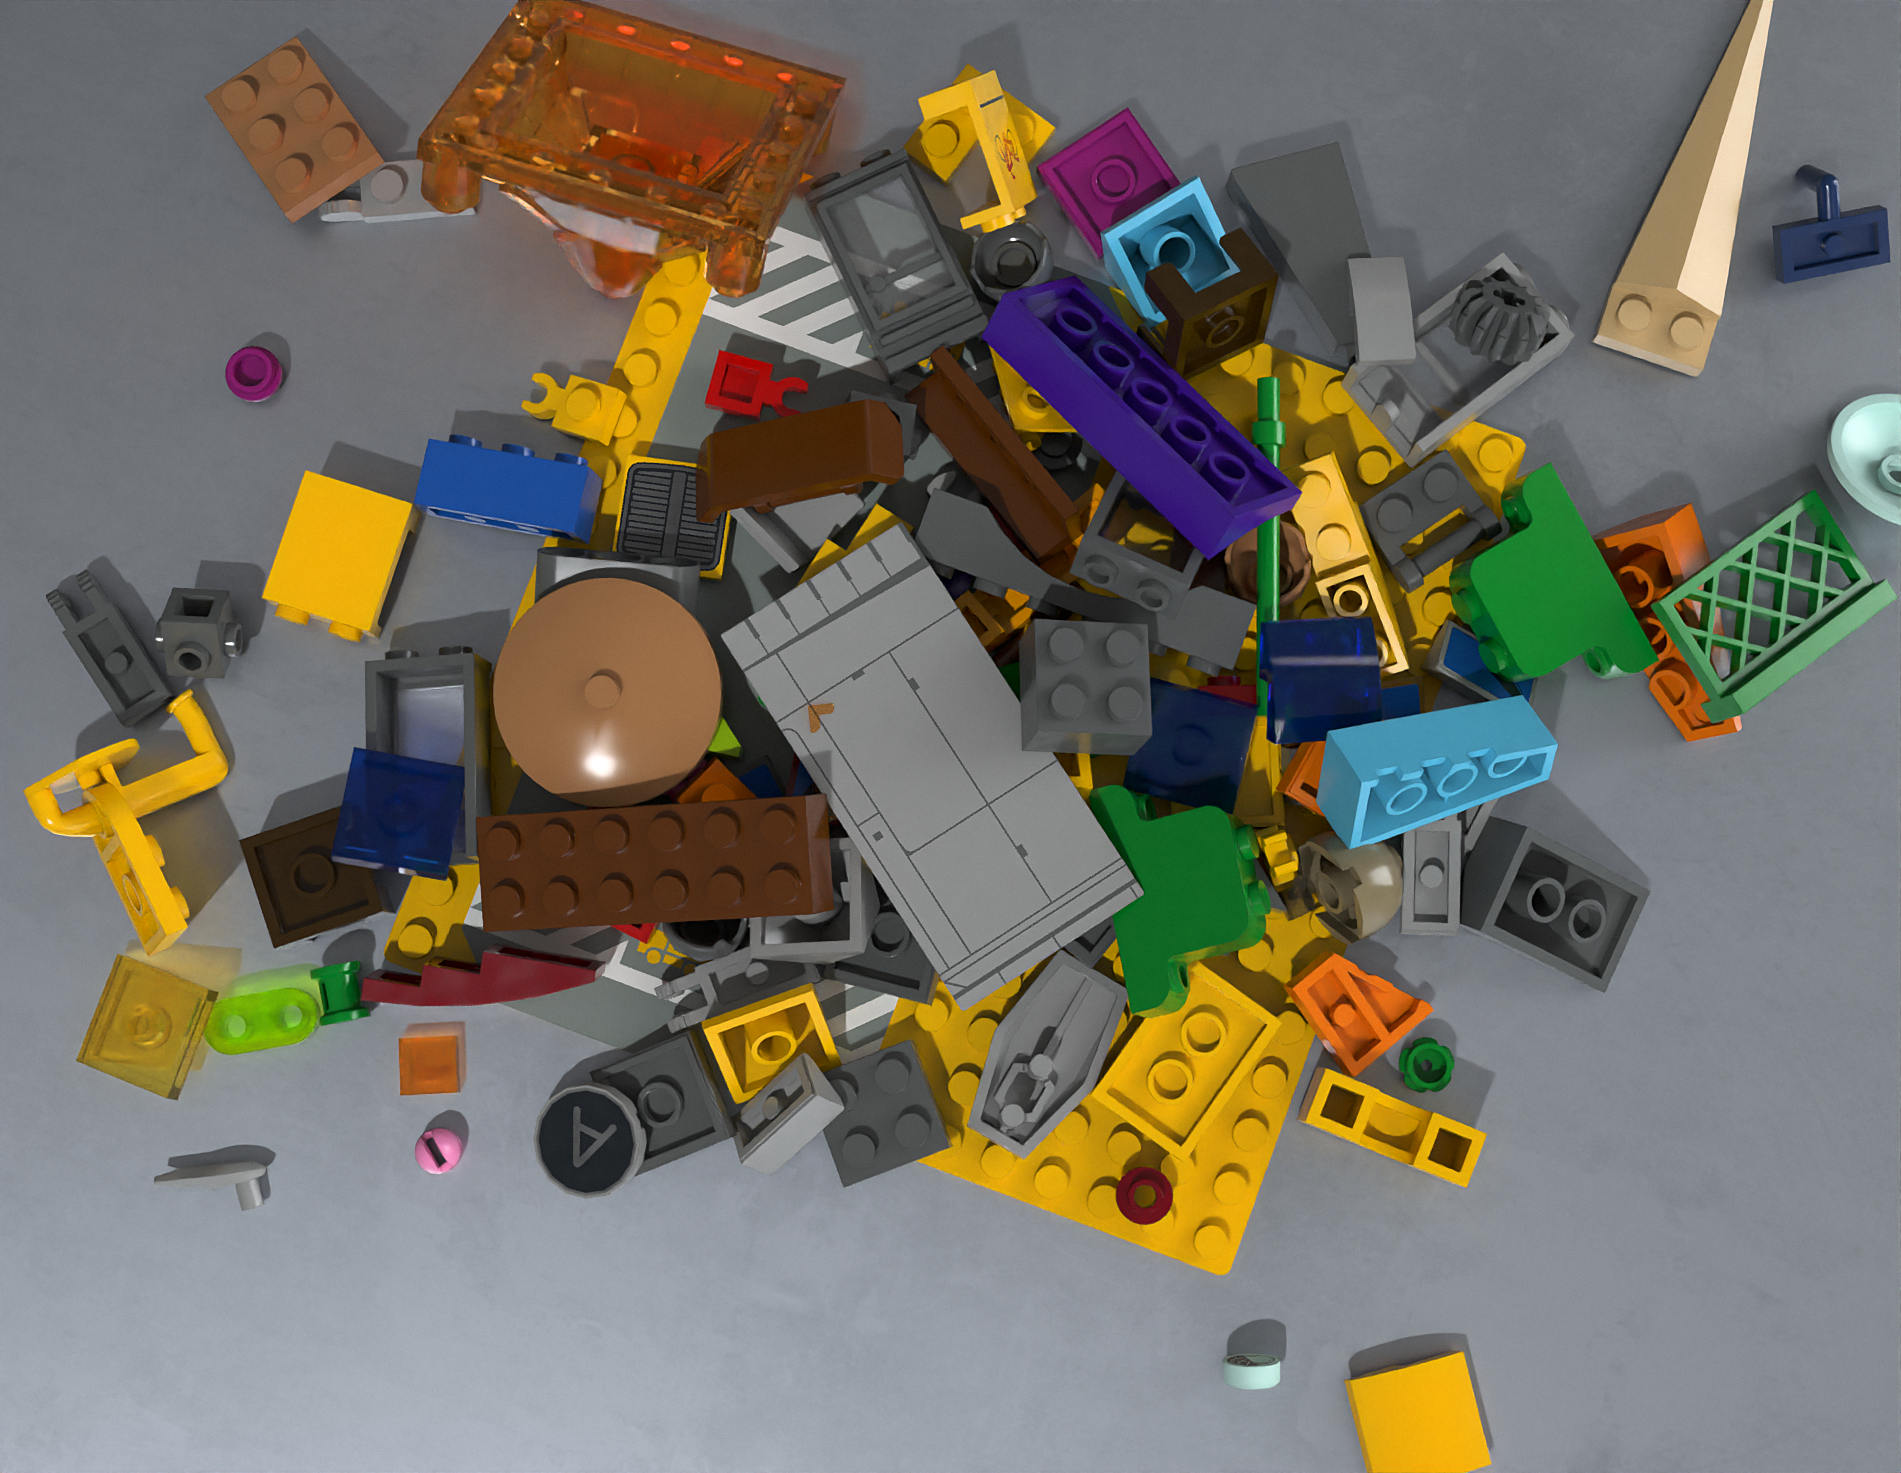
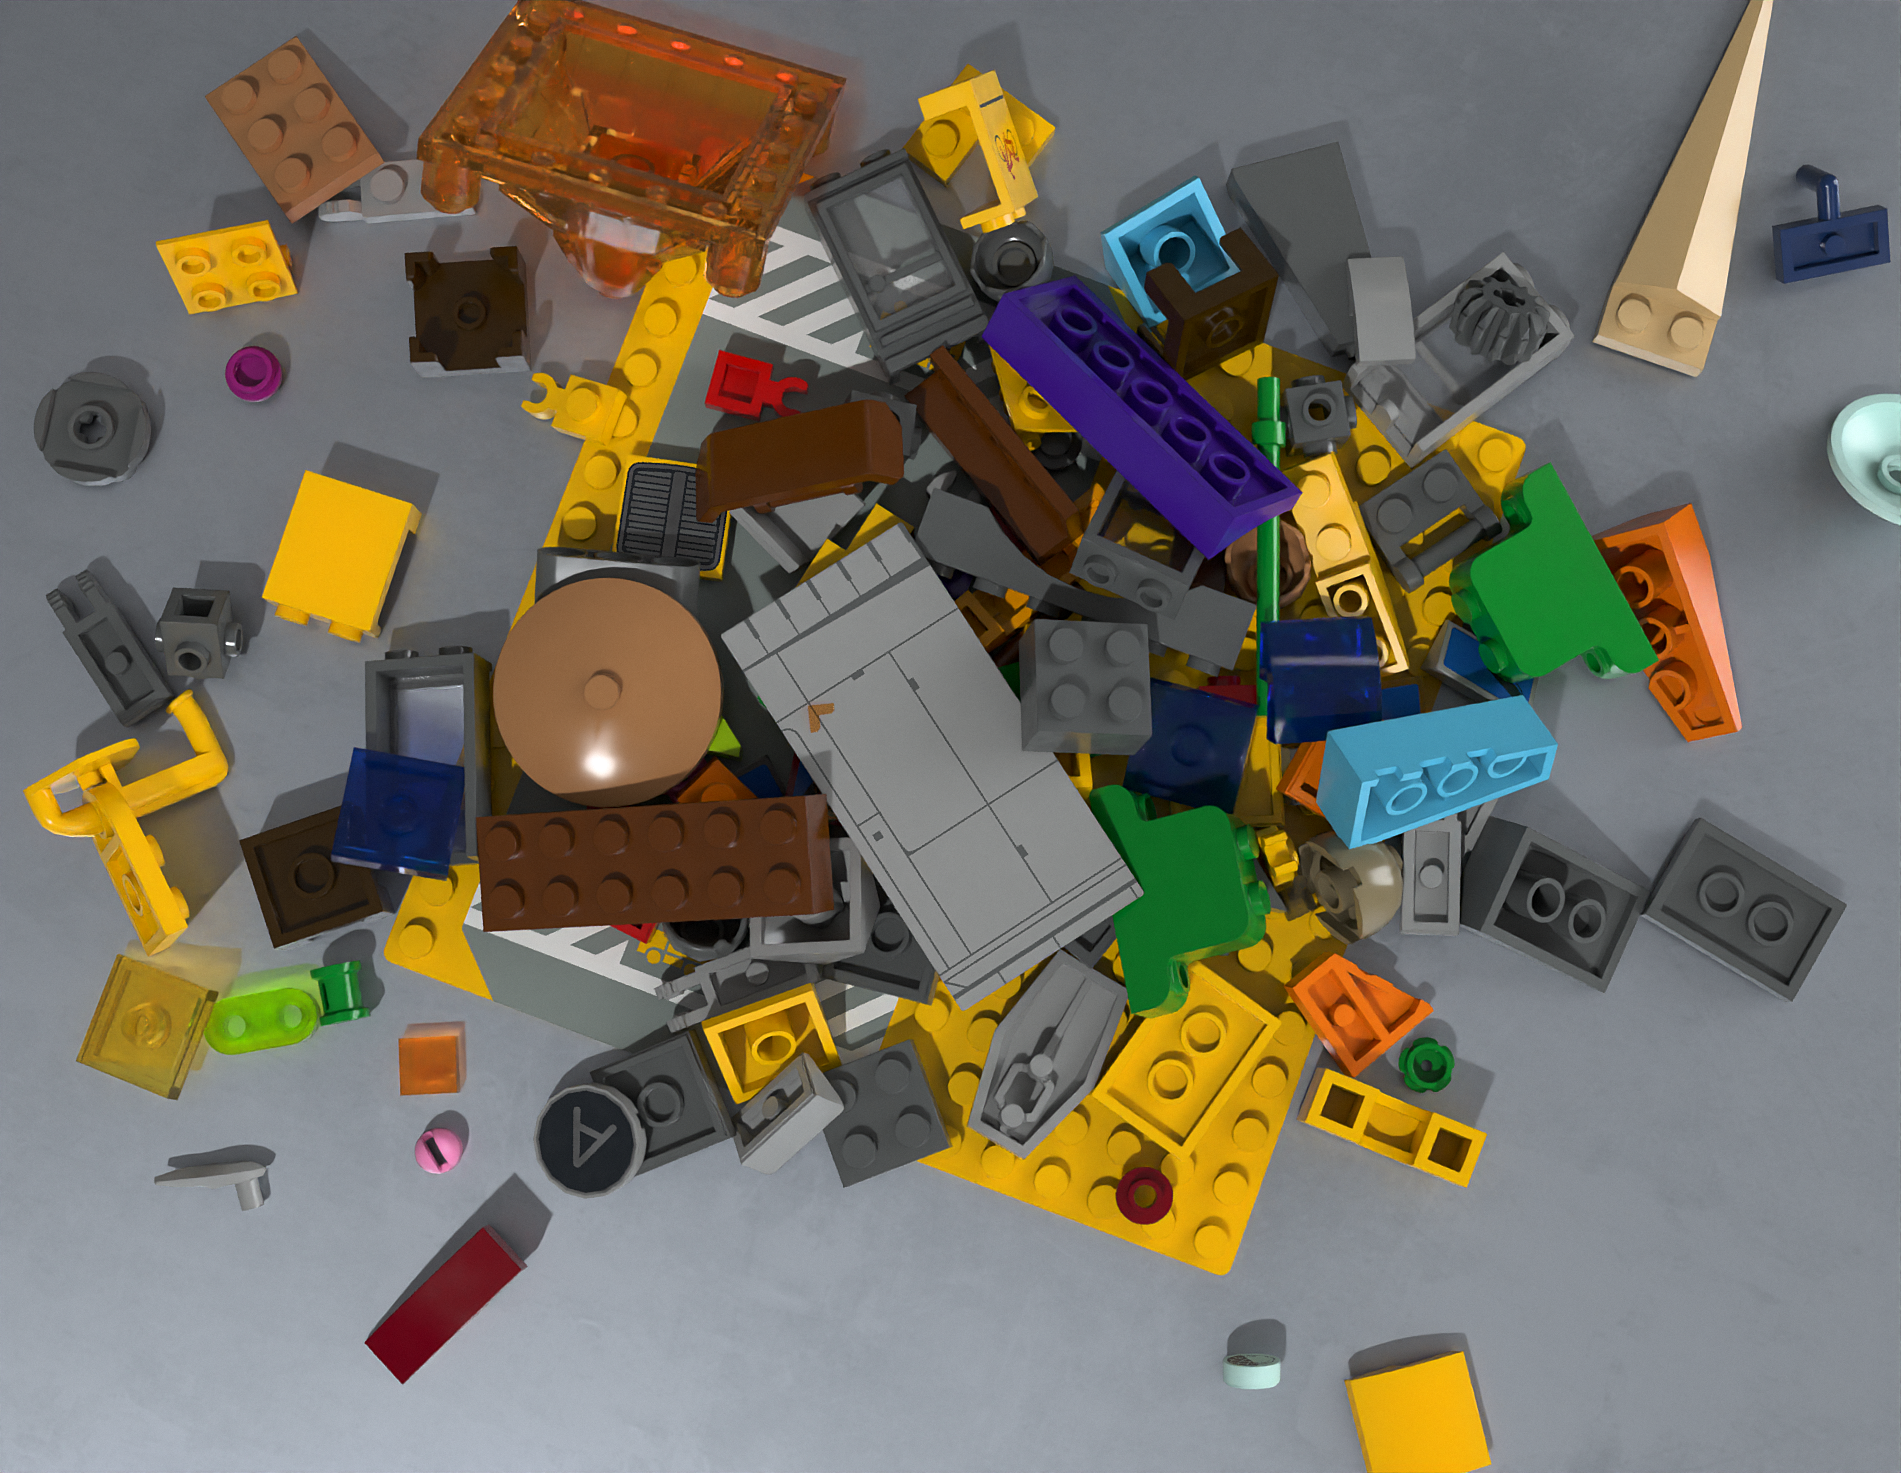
(75, 403): none -> dark grey plate
(228, 267): none -> yellow hinge
(445, 1303): none -> dark red slope
(469, 314): none -> dark brown panel
(502, 976): dark red slope -> none
(509, 489): blue brick -> none
(1106, 177): magenta plate -> none
(1309, 435): none -> dark grey brick
(1743, 910): none -> dark grey plate
(1788, 650): green fence -> none

